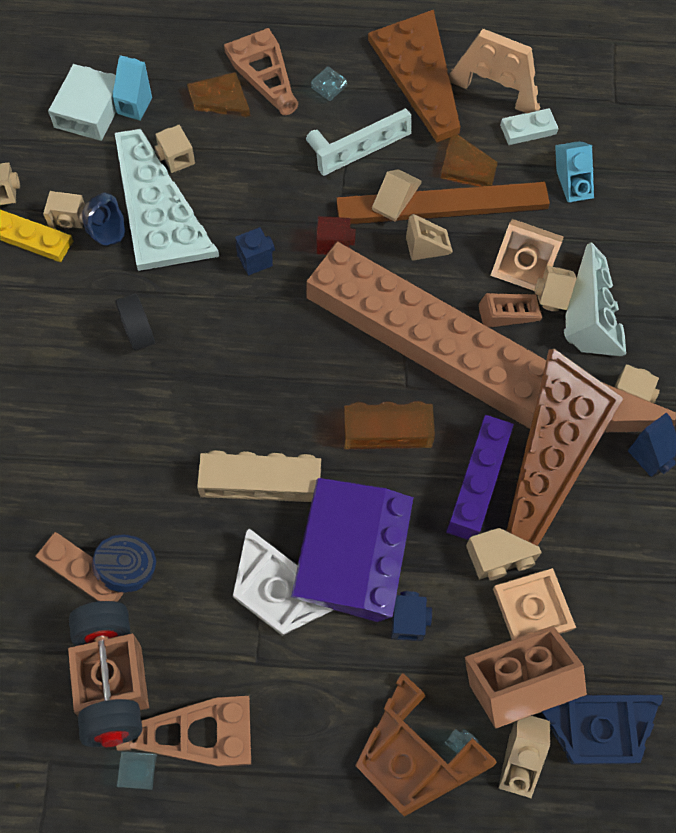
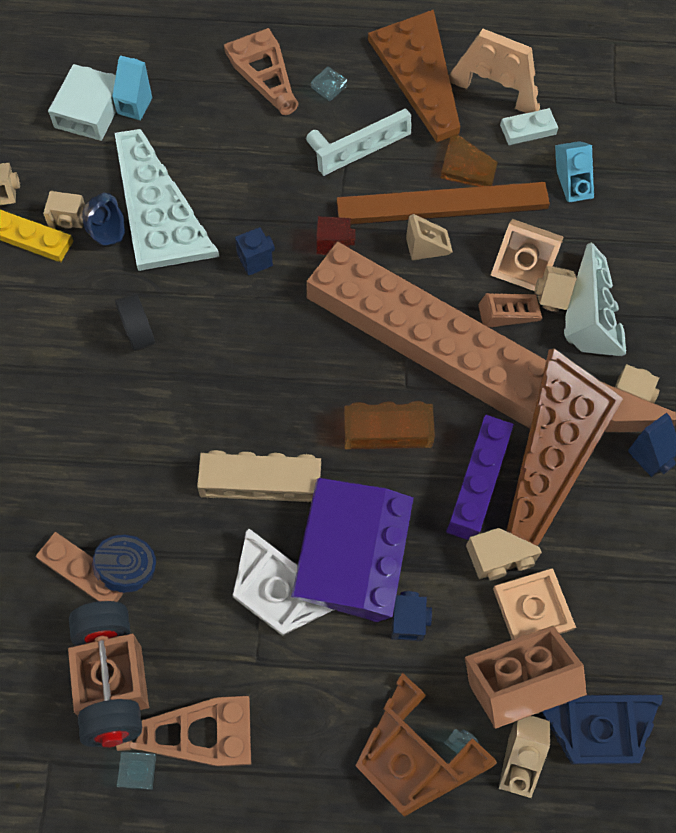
(174, 148): tan brick -> none
(219, 95): clear orange wing -> none
(395, 193): tan slope -> none

